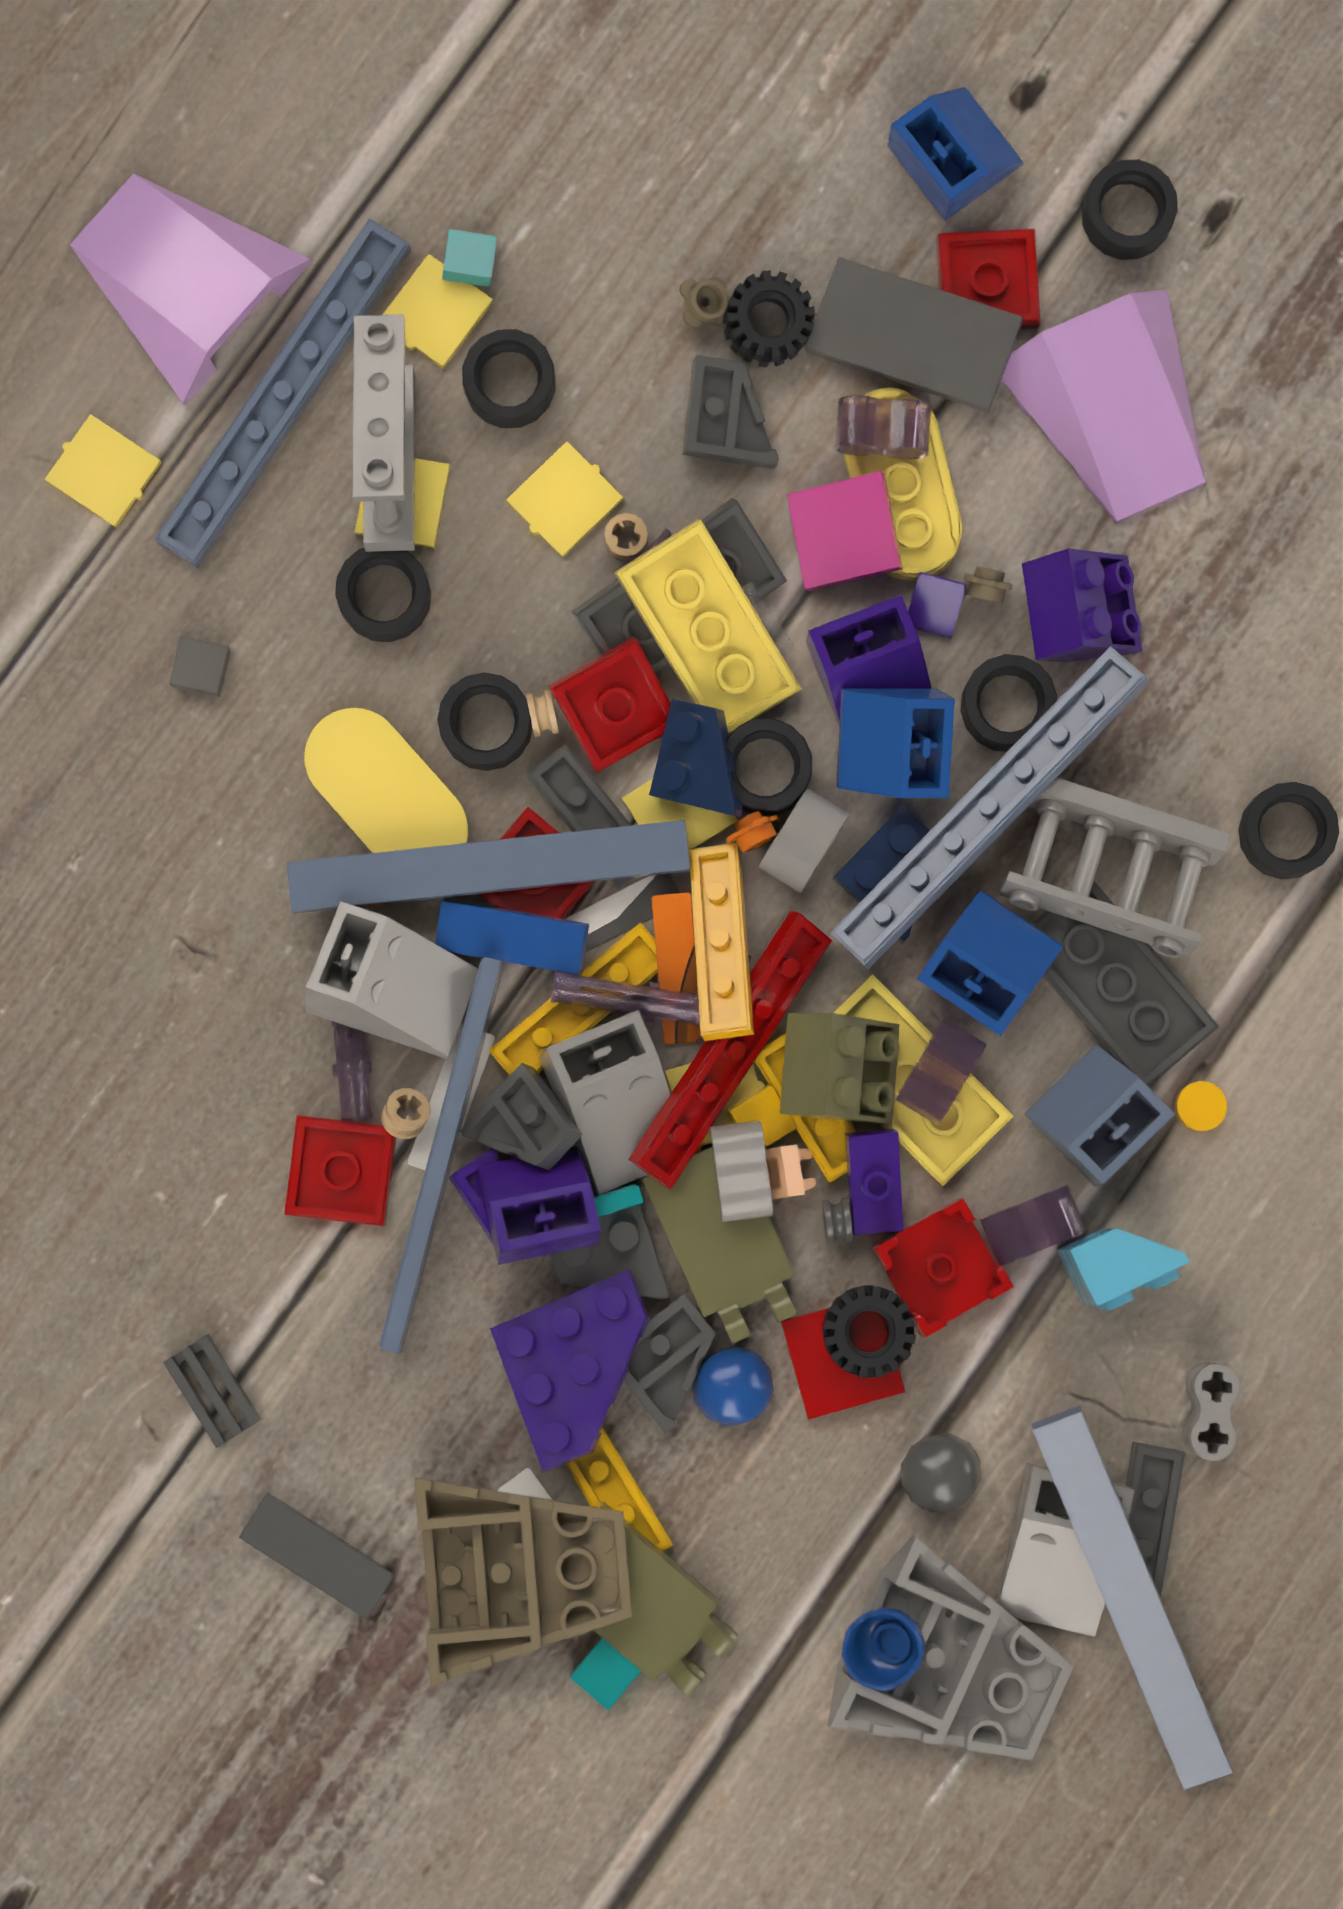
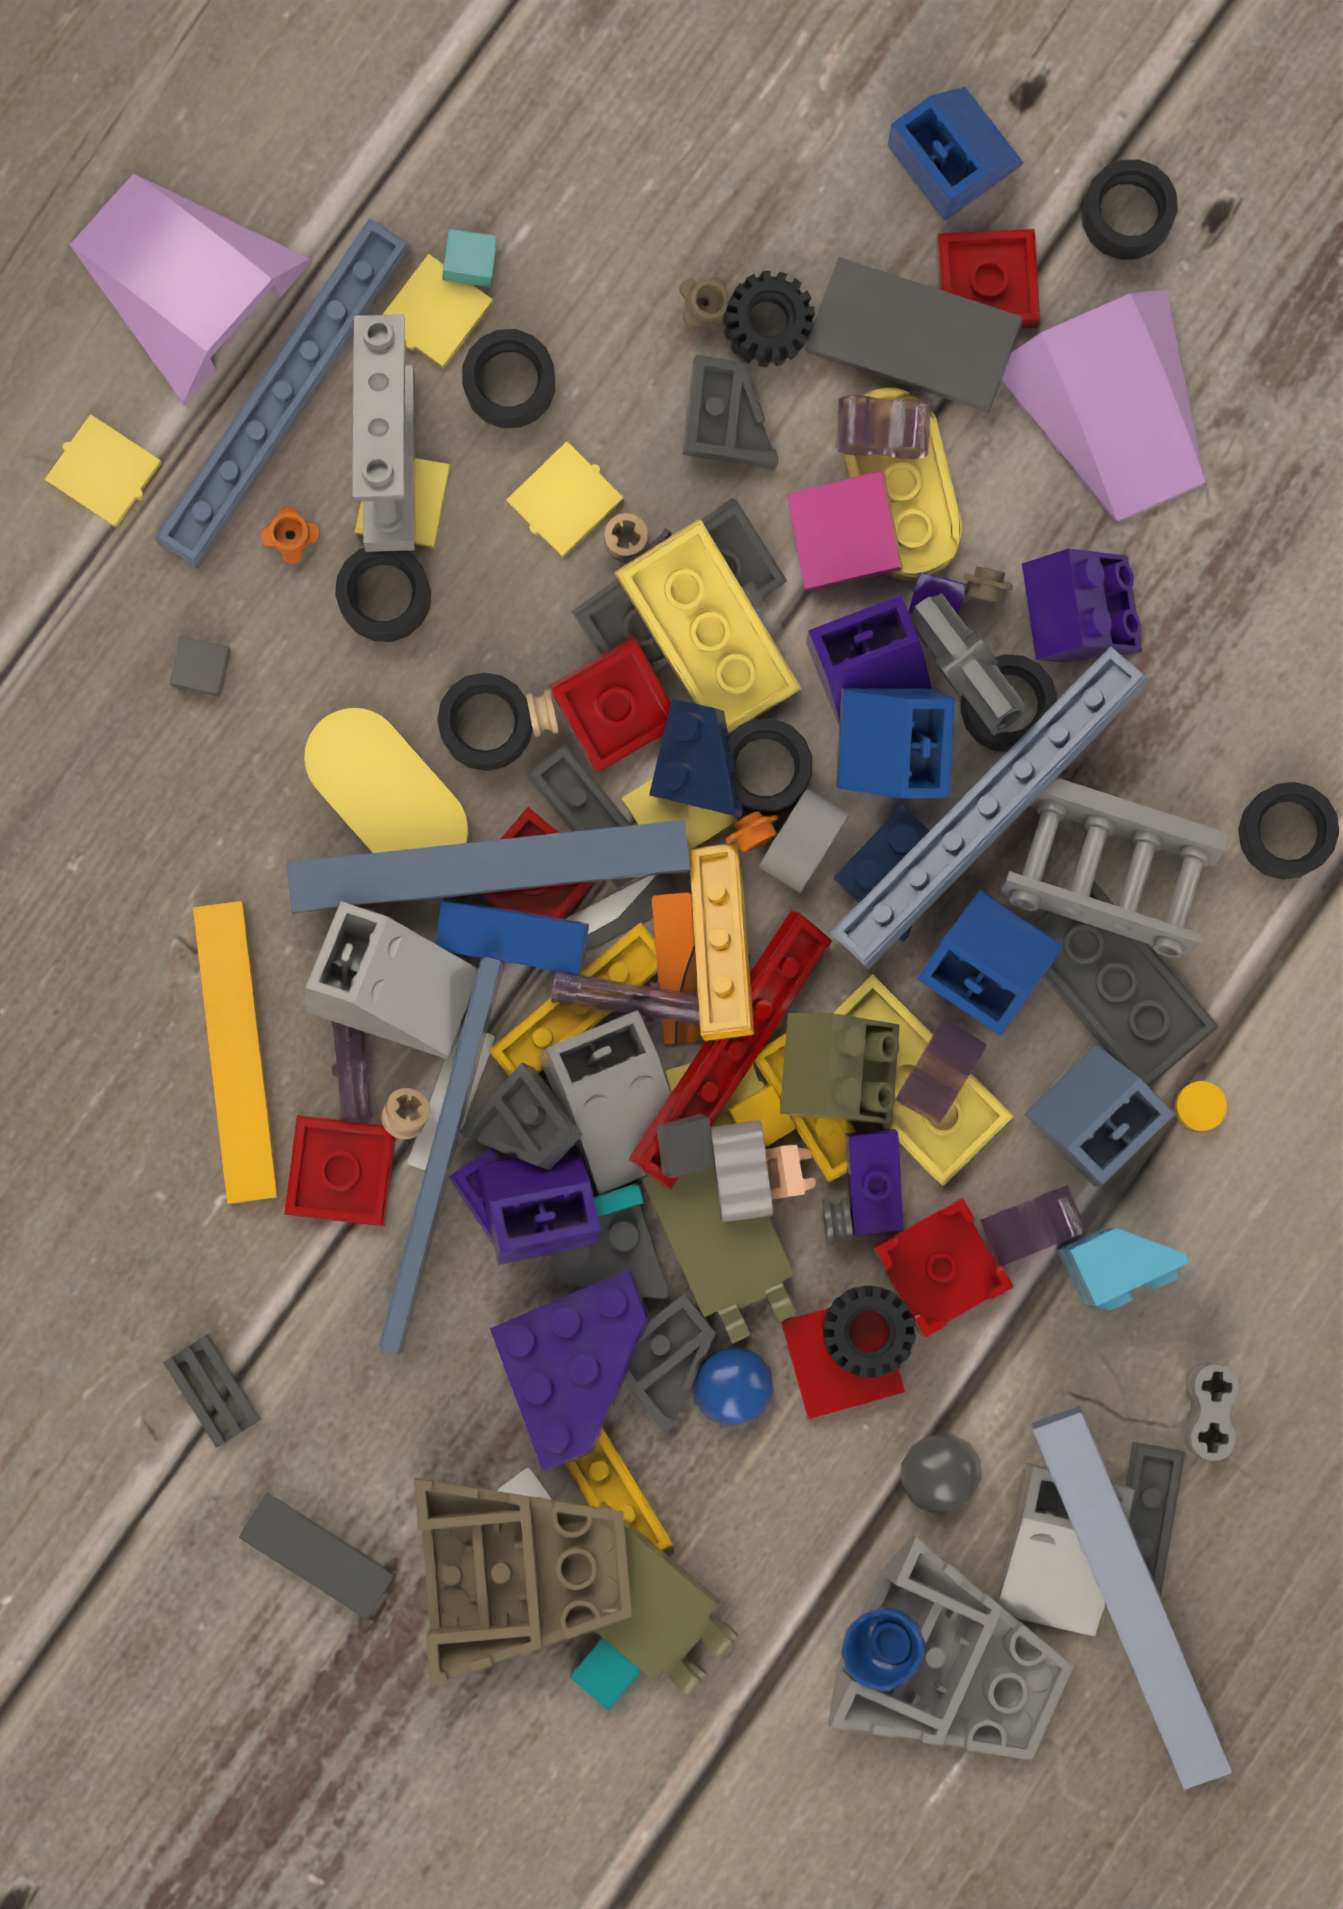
(235, 1052): none -> yellow tile
(288, 521): none -> orange plate
(685, 1145): none -> dark grey tile
(968, 664): none -> dark grey piece

